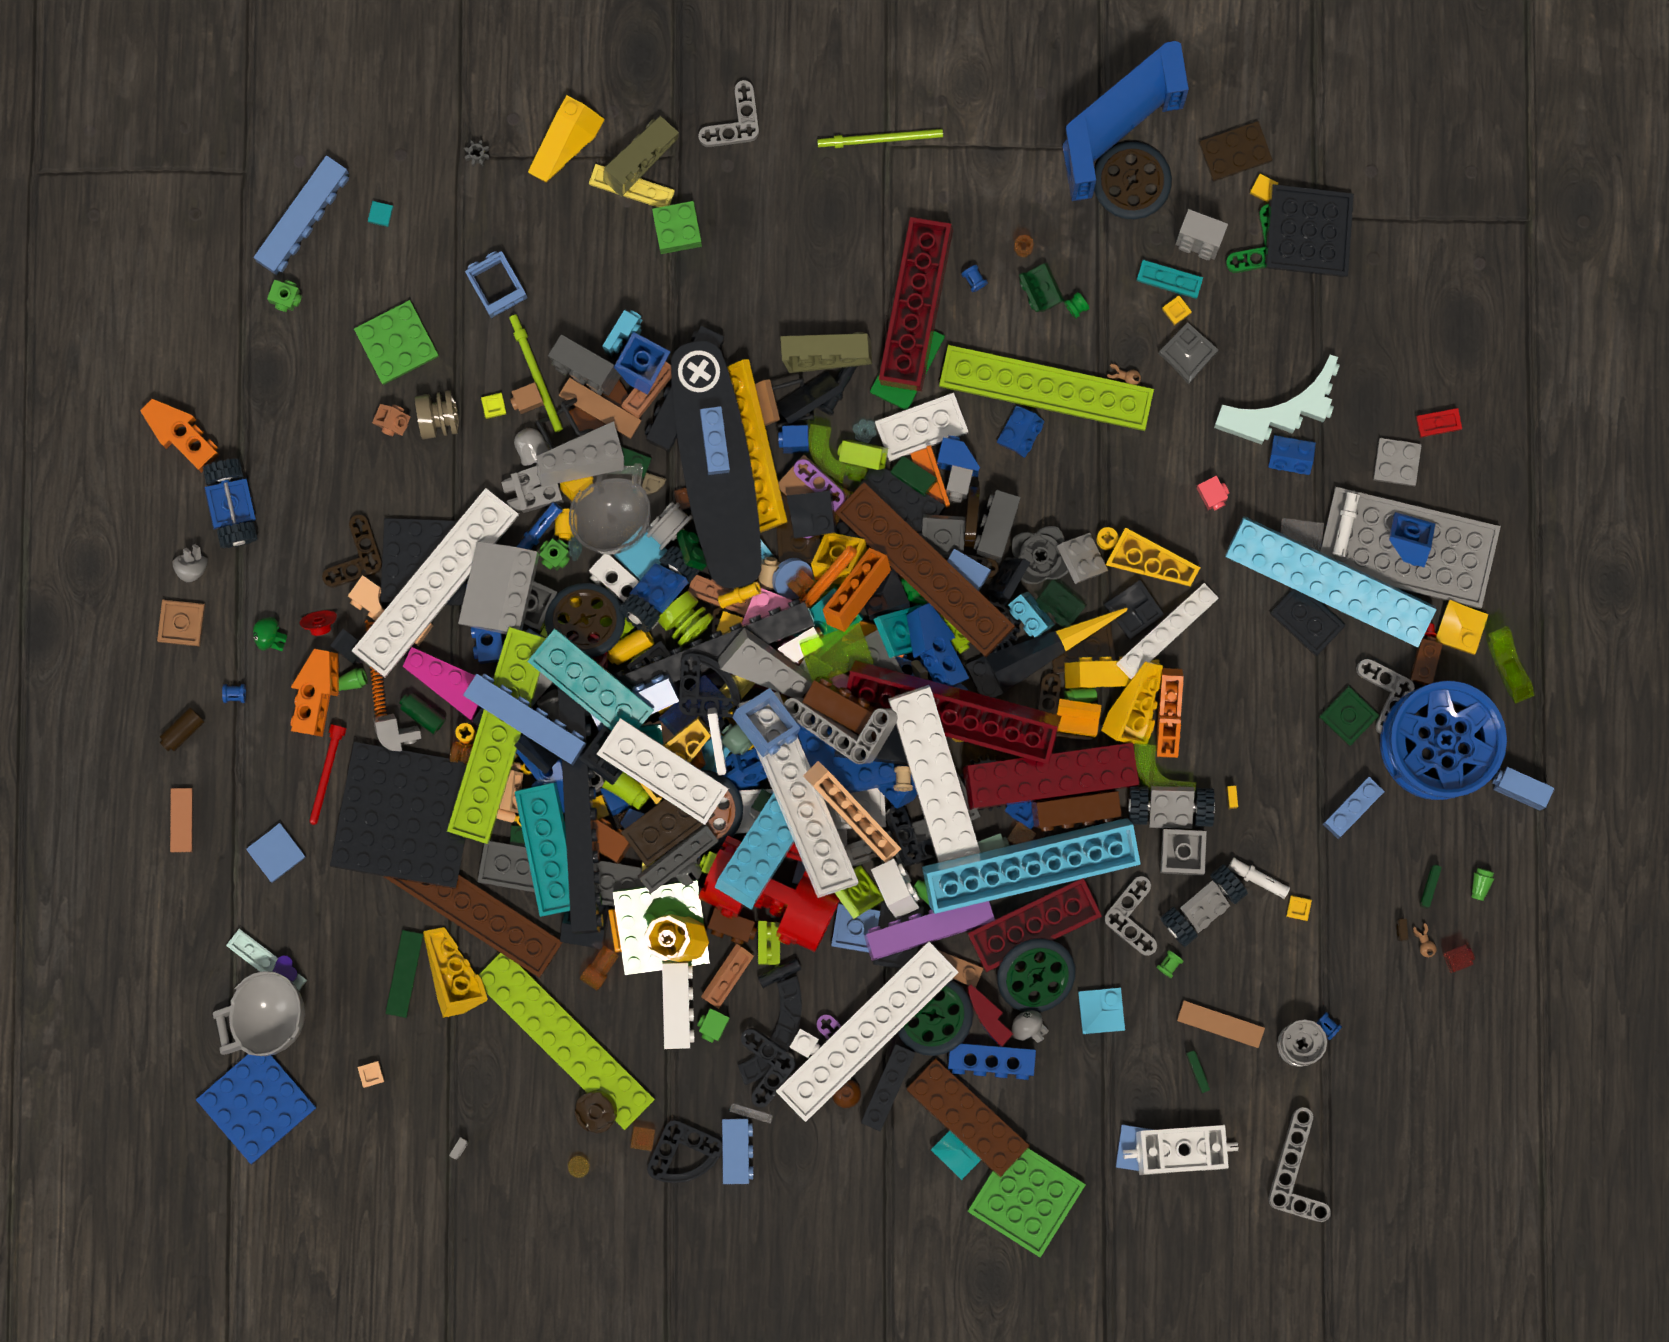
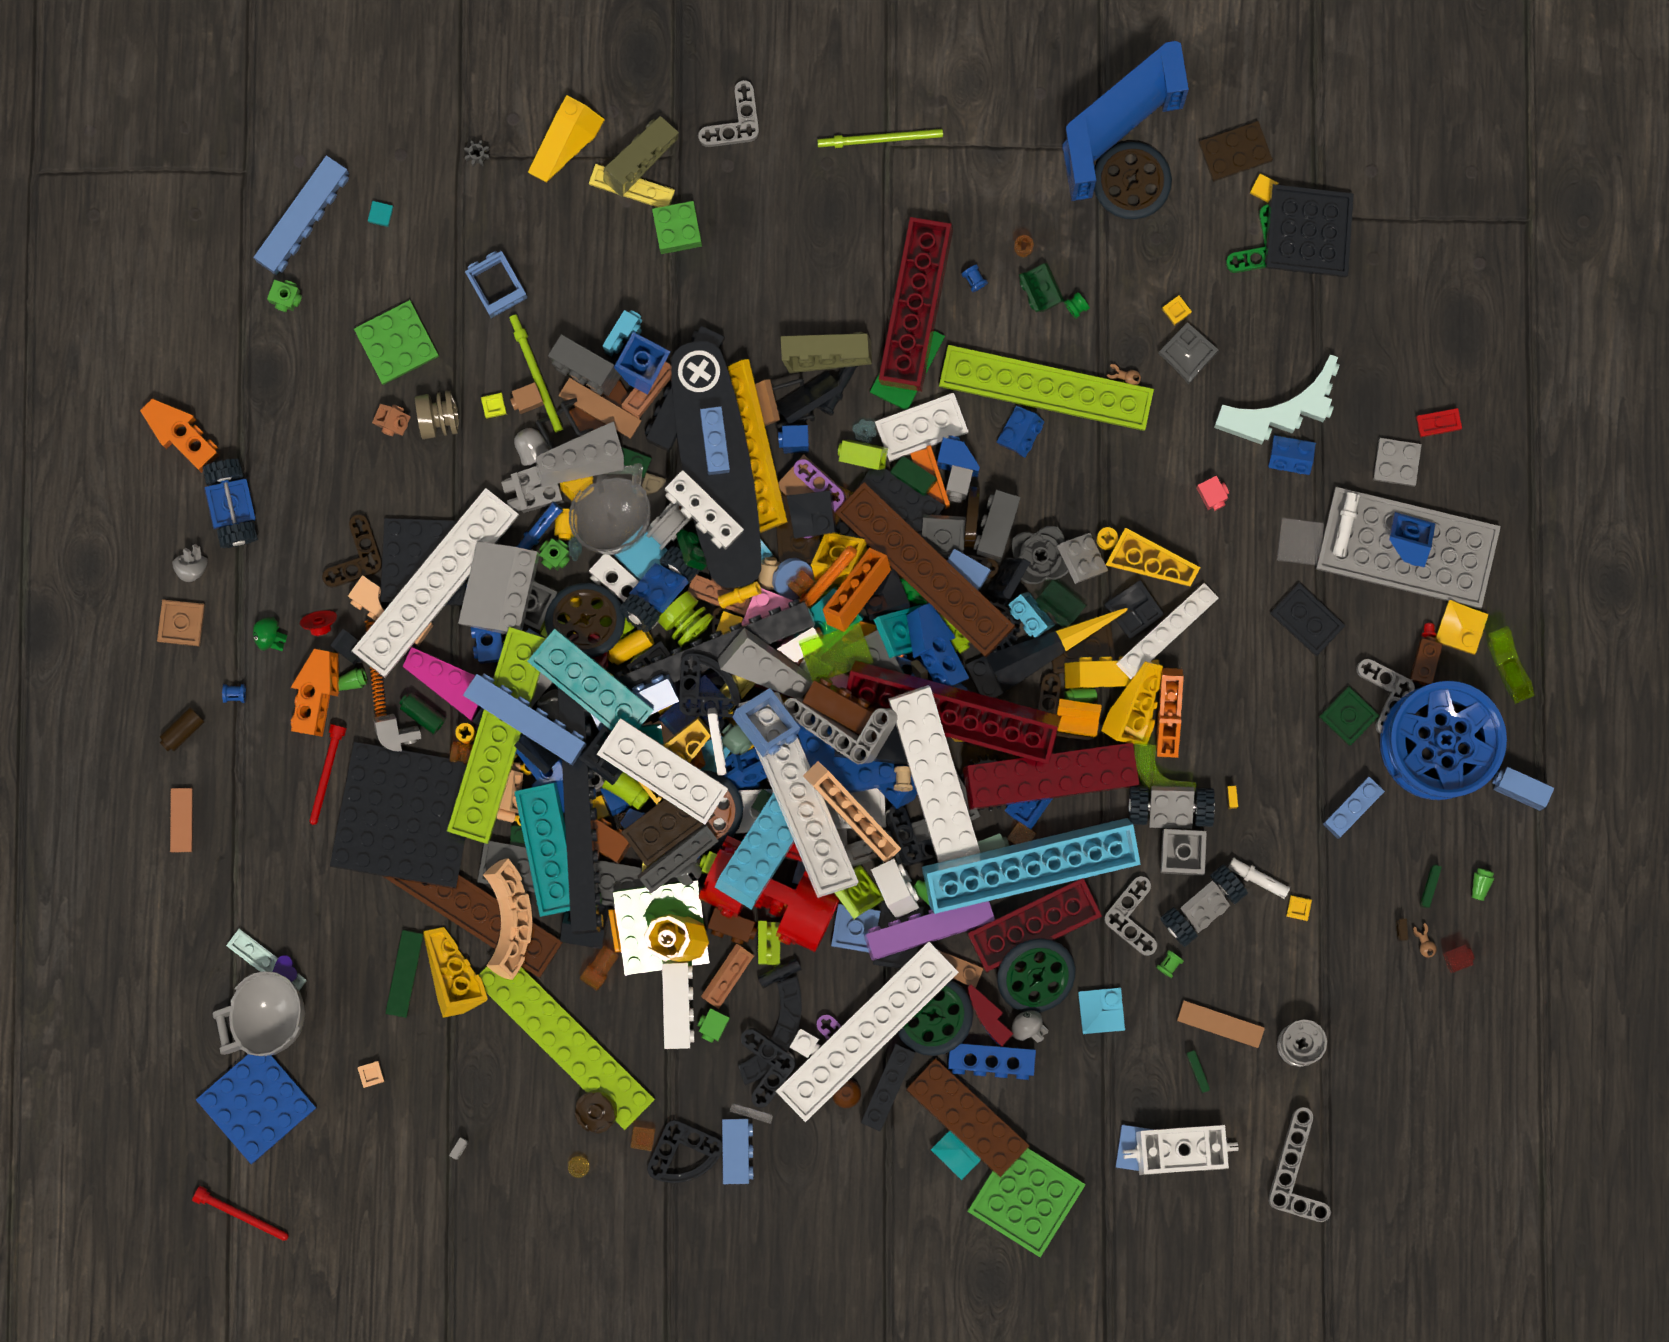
(203, 1197): none -> red piece
(276, 853): medium blue tile -> none
(515, 919): none -> light nougat brick
(703, 510): none -> white brick
(820, 453): clear neon green arch -> none
(1076, 809): reddish brown brick -> none
(1169, 279): teal plate -> none
(1201, 235): light grey brick -> none
(1330, 581): medium azure brick -> none
(1335, 1028): blue bush -> none

